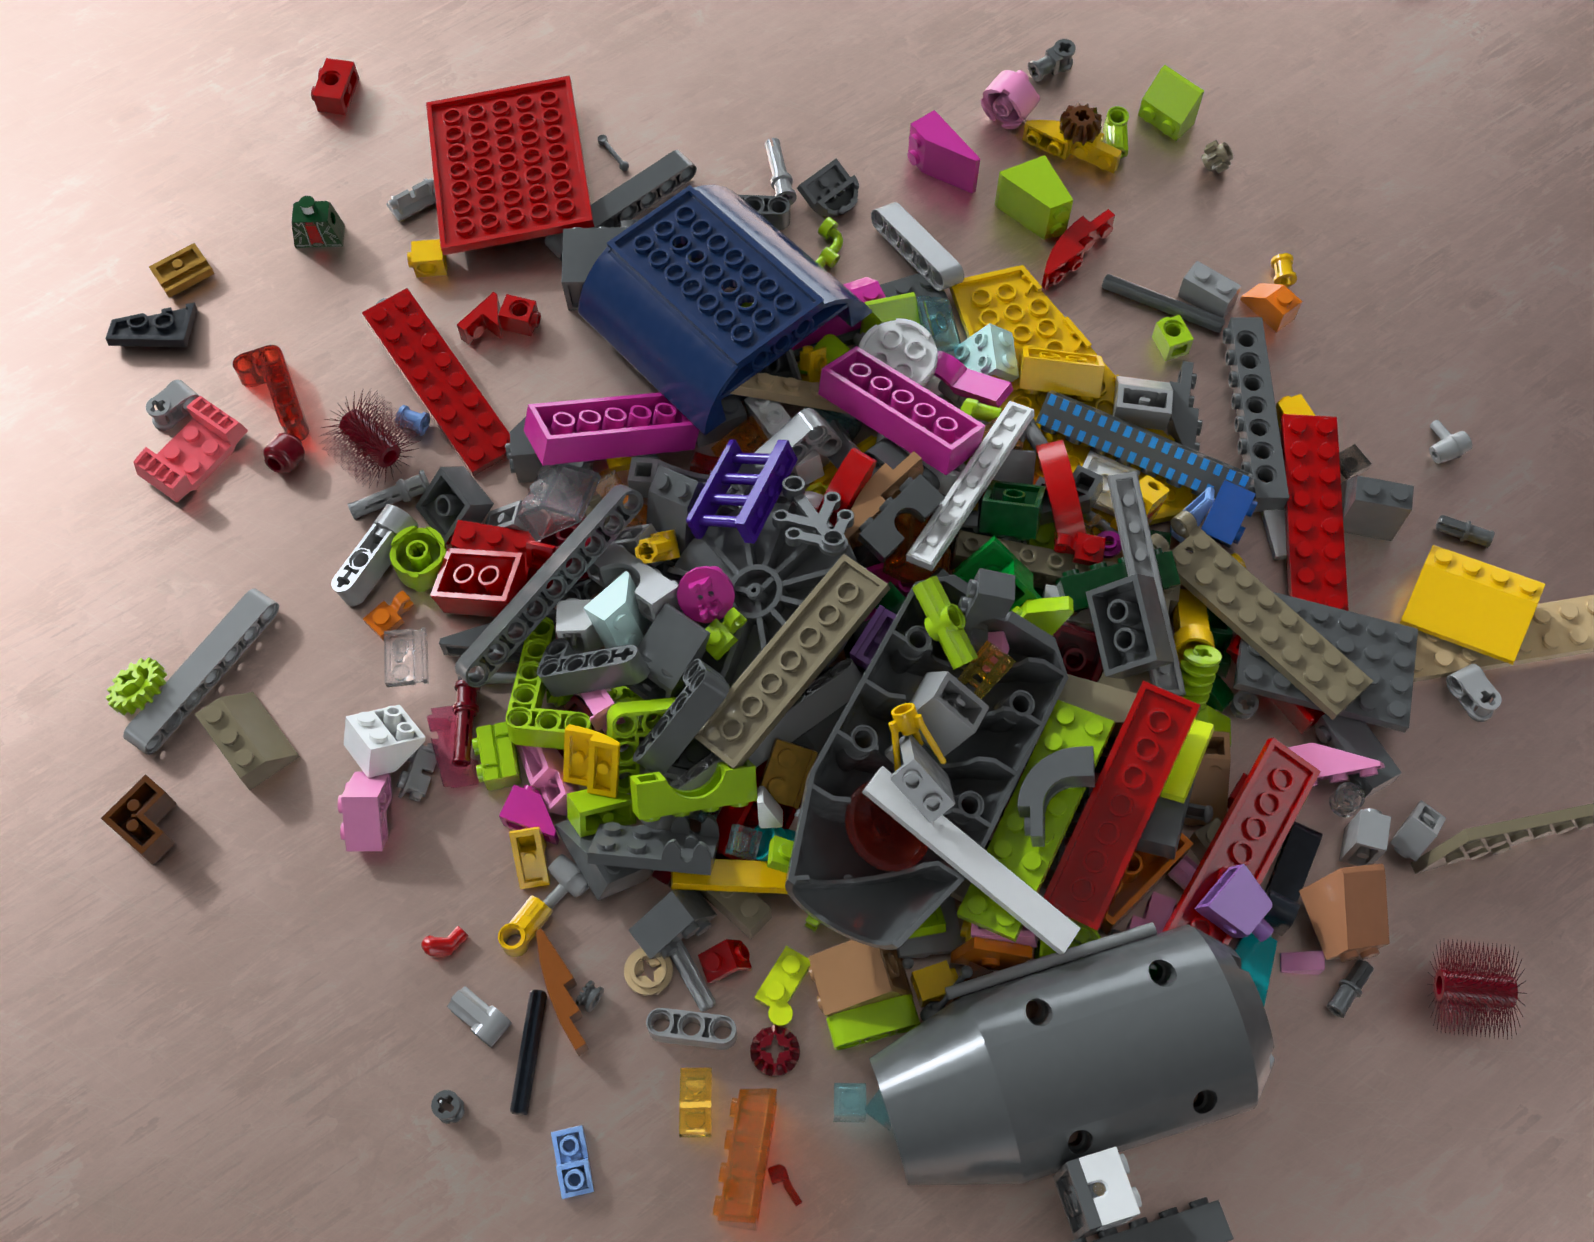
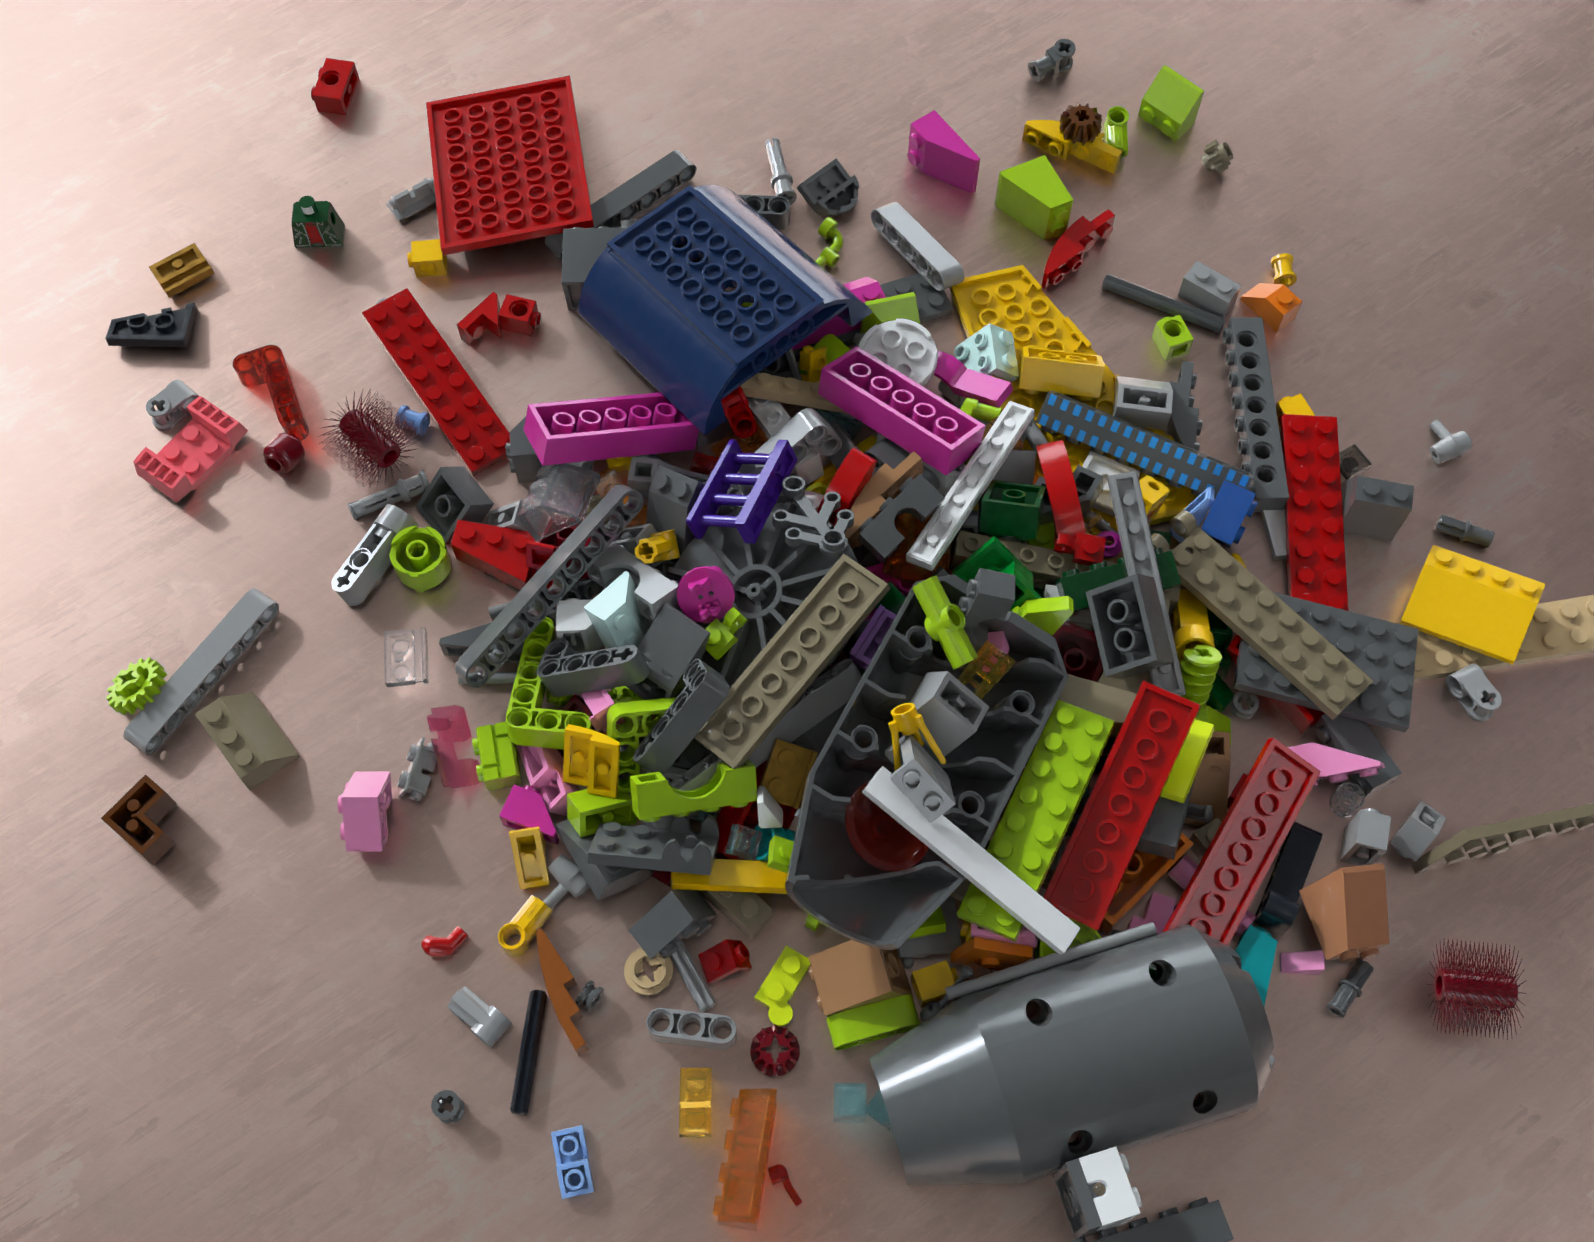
(381, 739): white slope -> none
(386, 616): orange plate -> none
(465, 711): dark red pin -> none
(478, 581): red slope -> none
(602, 140): dark grey hinge -> none
(737, 409): none -> red piece
(938, 319): clear light blue slope -> none
(1010, 98): bright pink brick -> none
(1048, 777): dark grey arch -> none
(1238, 905): medium lavender torso -> none

